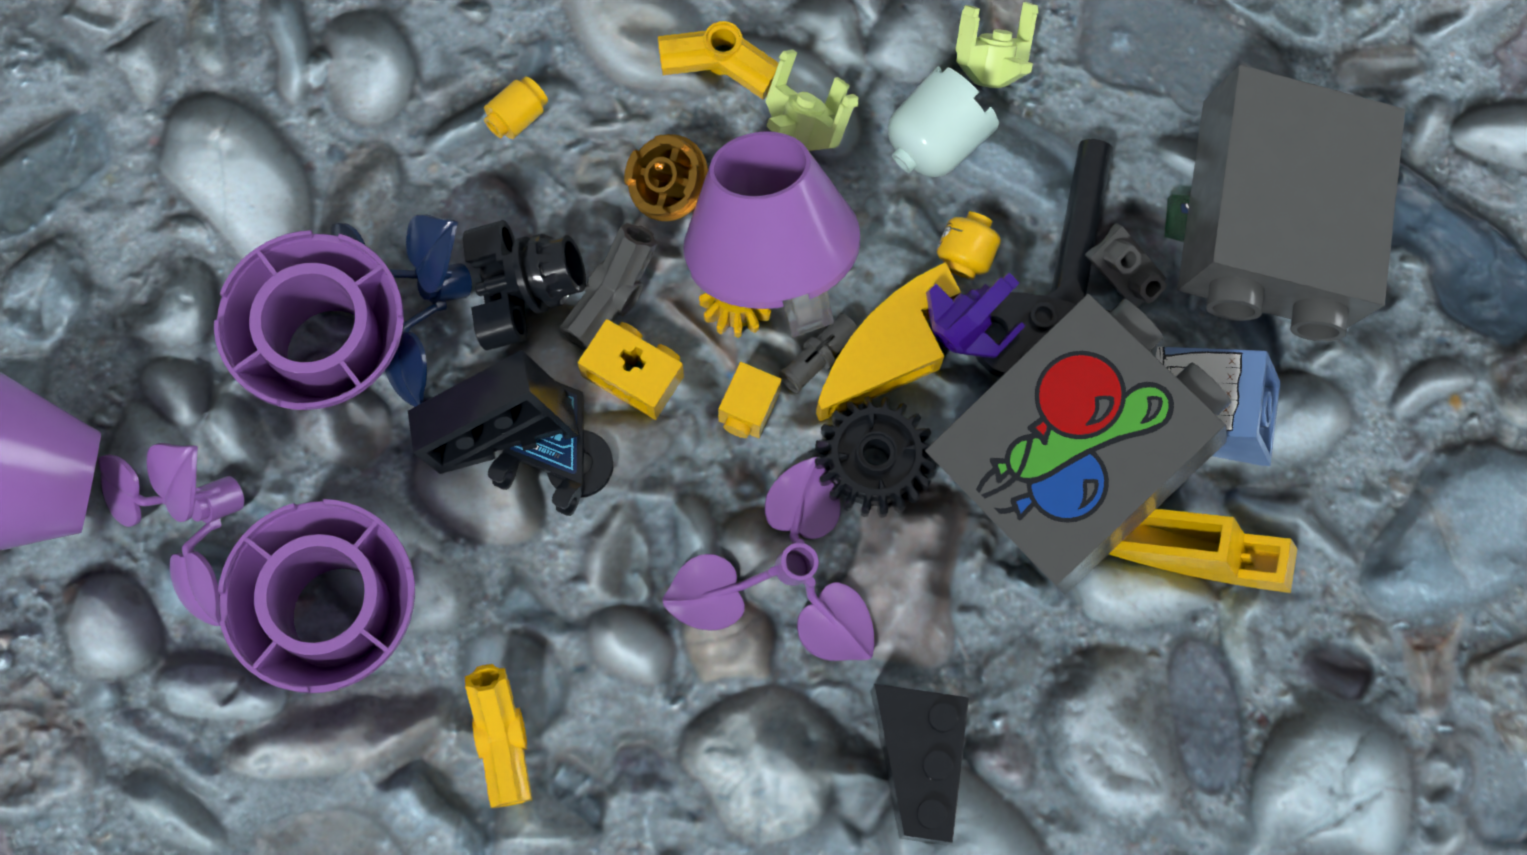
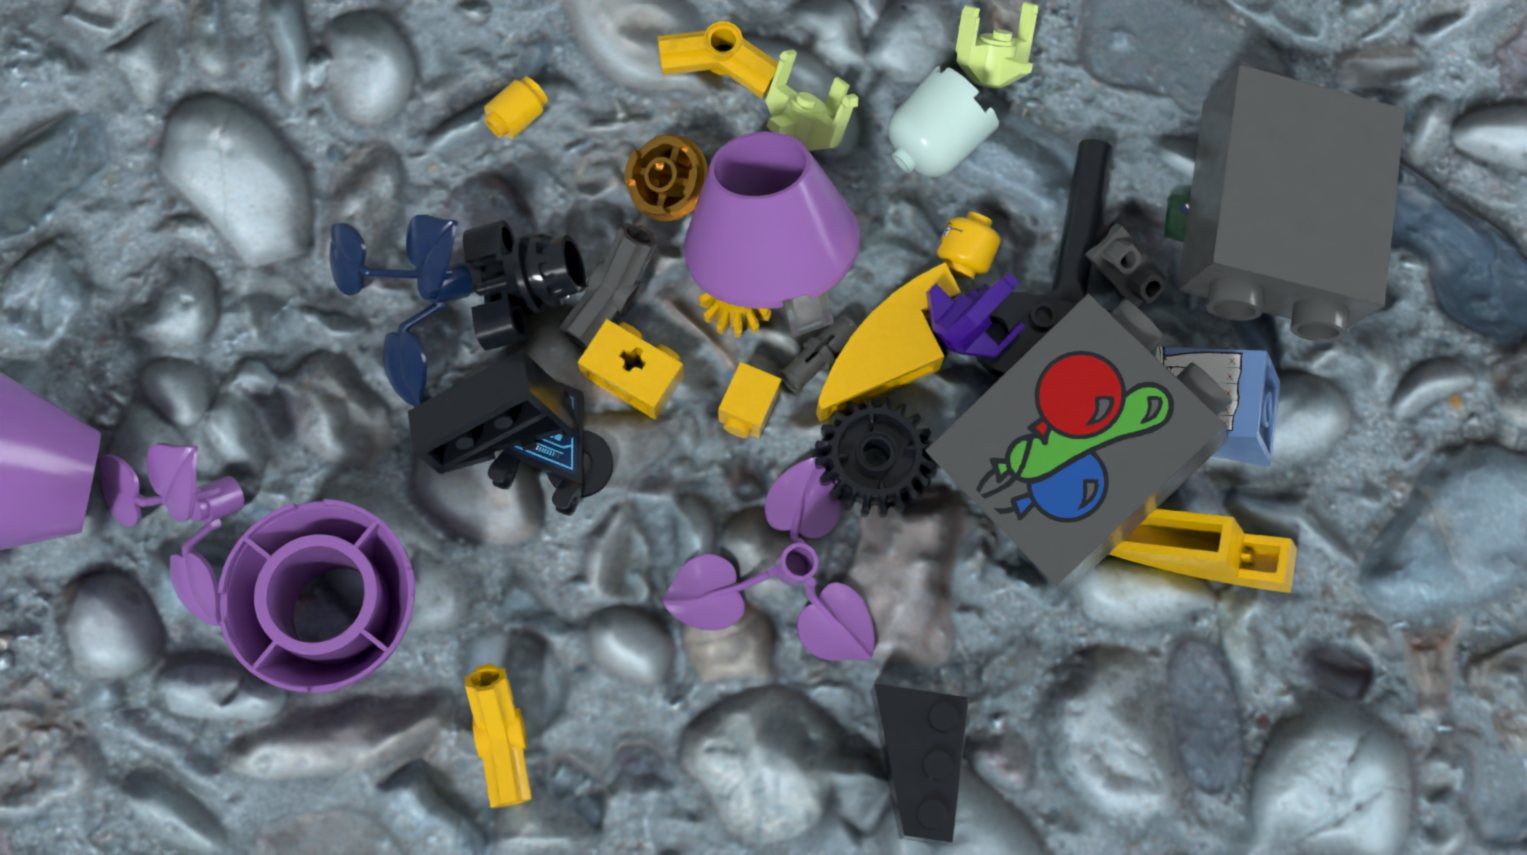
(281, 289): medium lavender cone -> none

